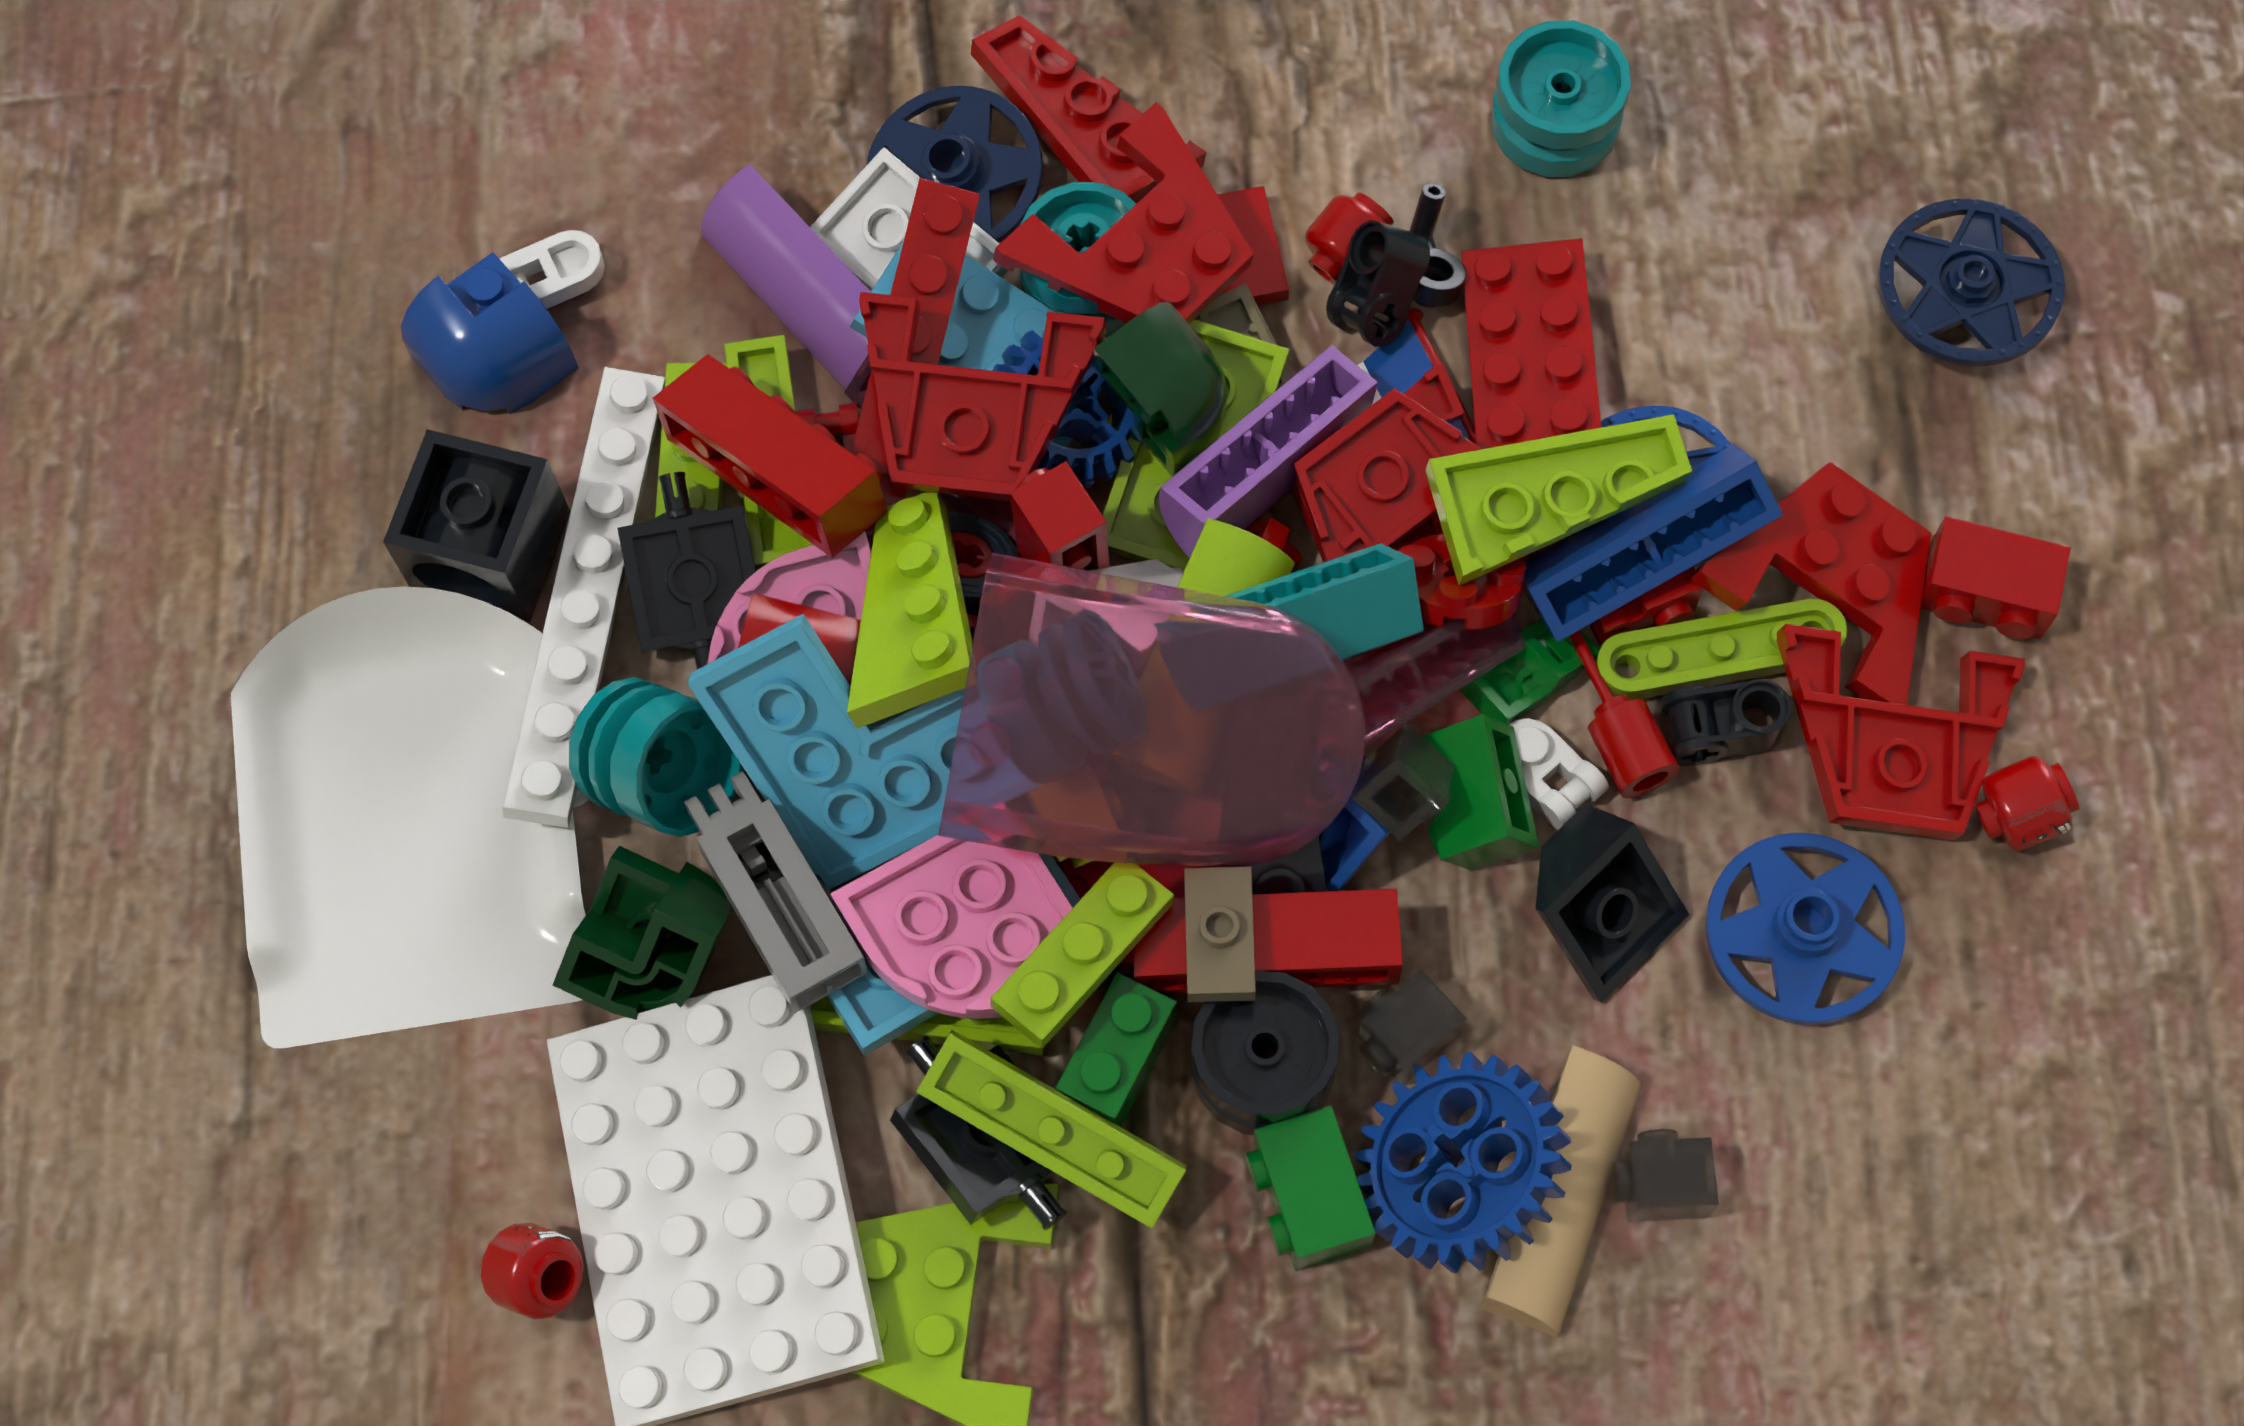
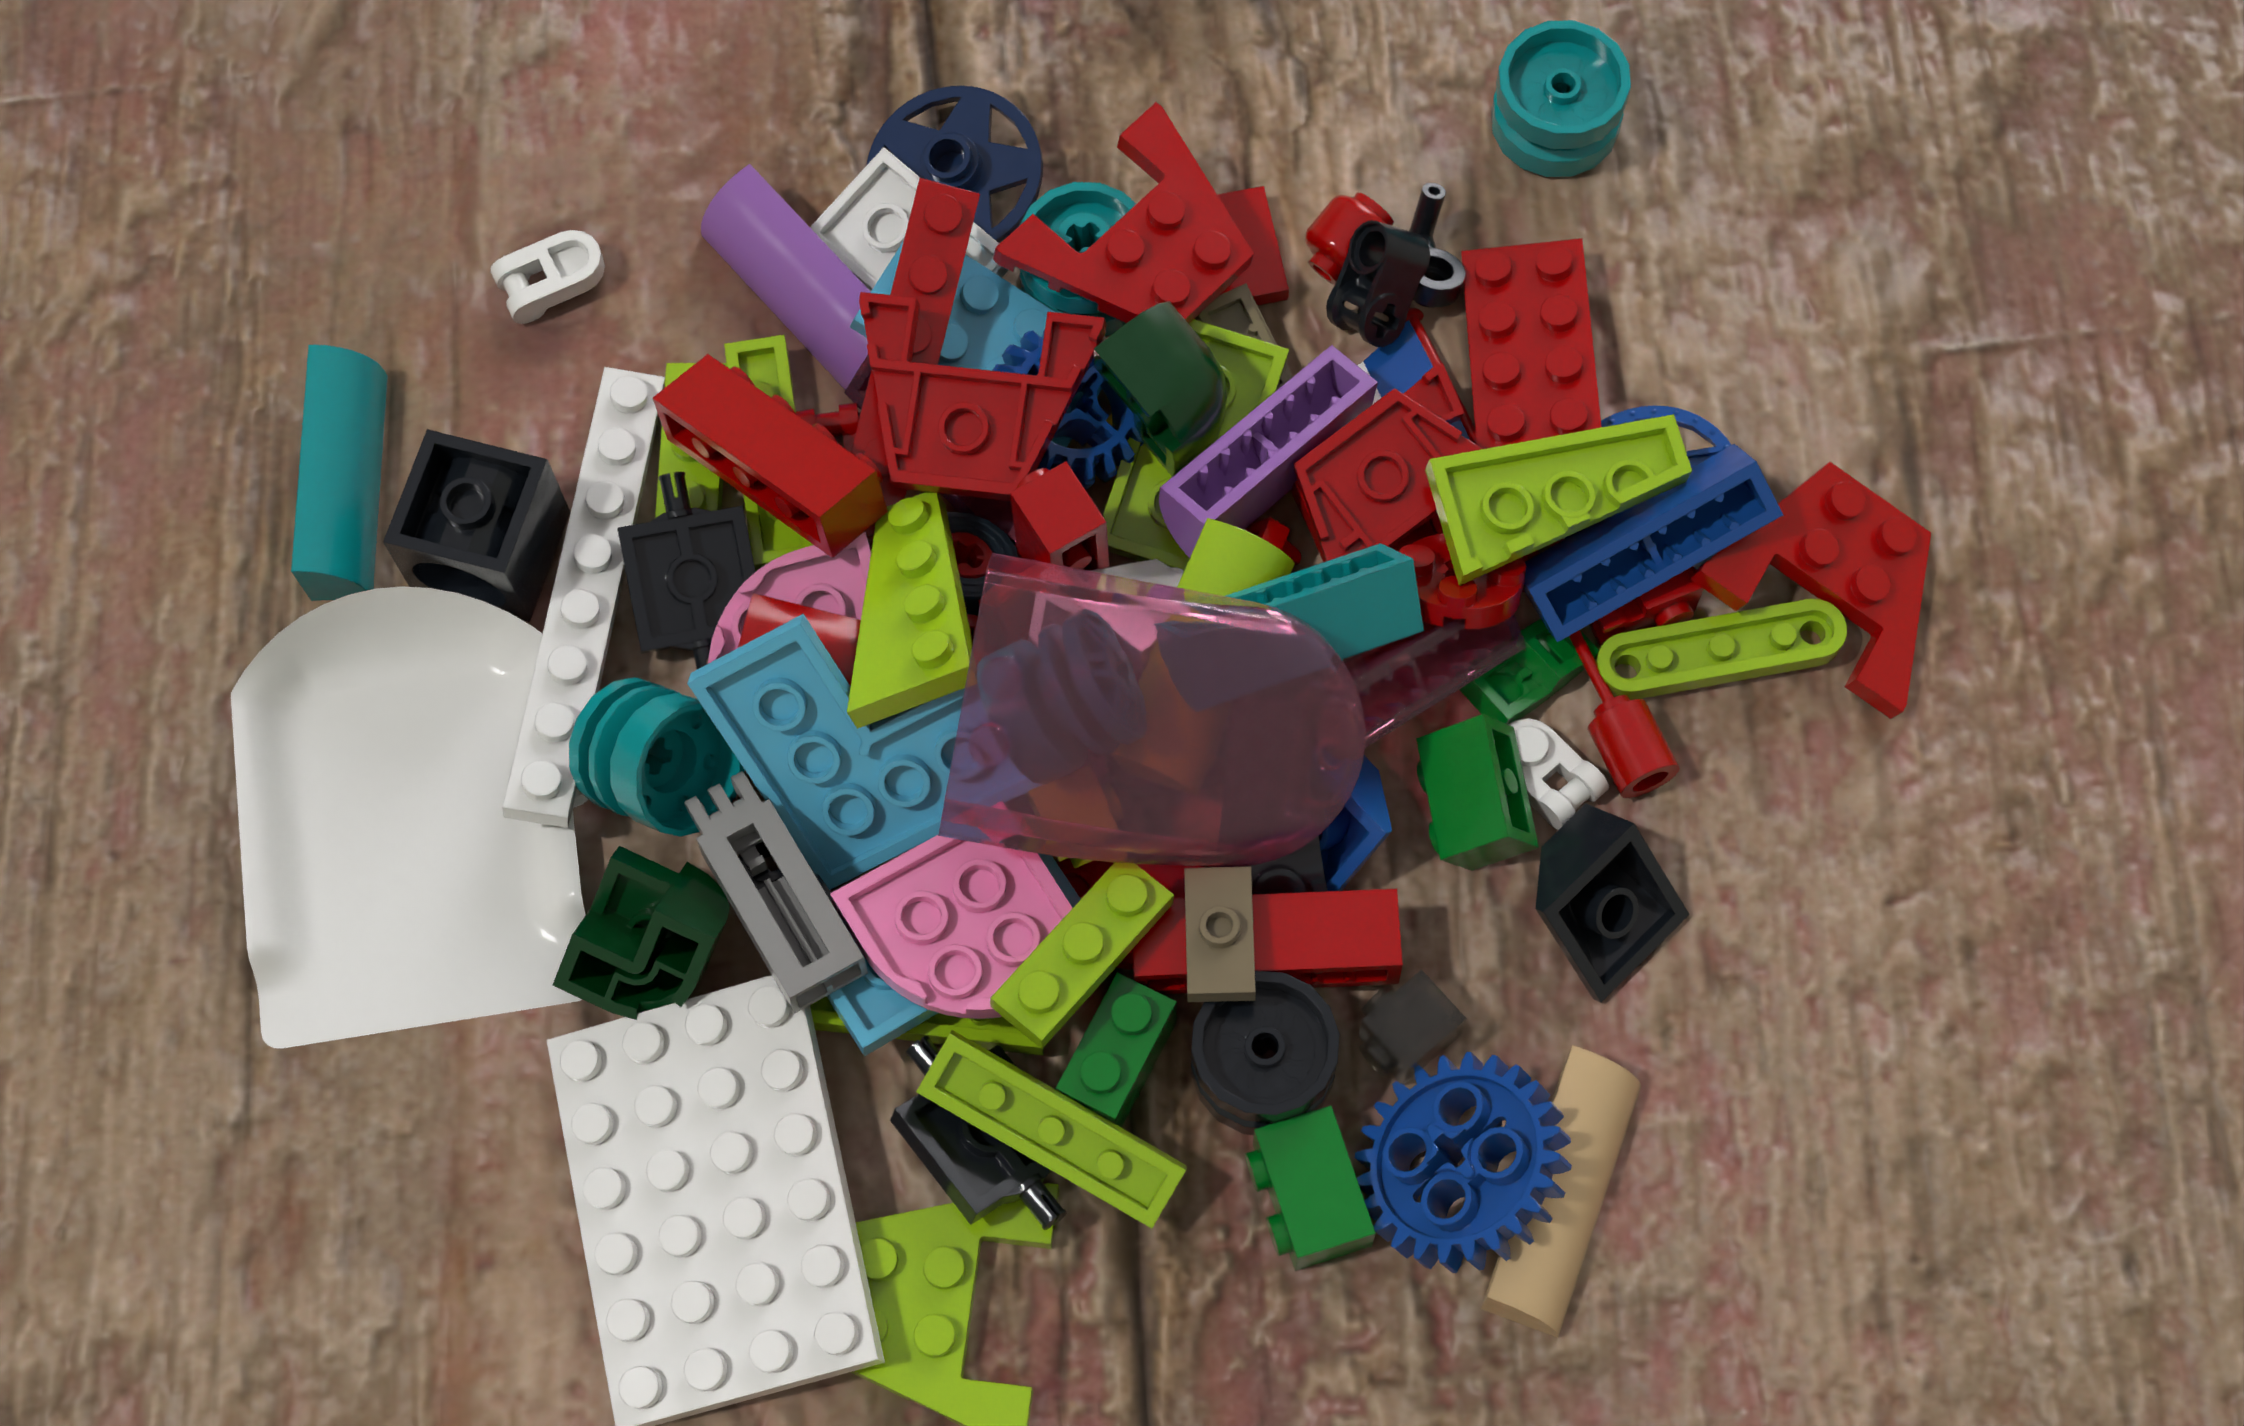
(339, 473): none -> teal brick
(486, 339): blue brick -> none
(532, 1270): red head -> none
(1066, 105): red wing -> none
(1404, 782): clear smoke brick -> none
(1666, 1177): clear smoke brick -> none
(1711, 724): black piece -> none
(1805, 928): blue wheel -> none
(1895, 761): red wing -> none
(1971, 282): dark blue wheel -> none
(1994, 578): red brick -> none
(2027, 803): red head -> none

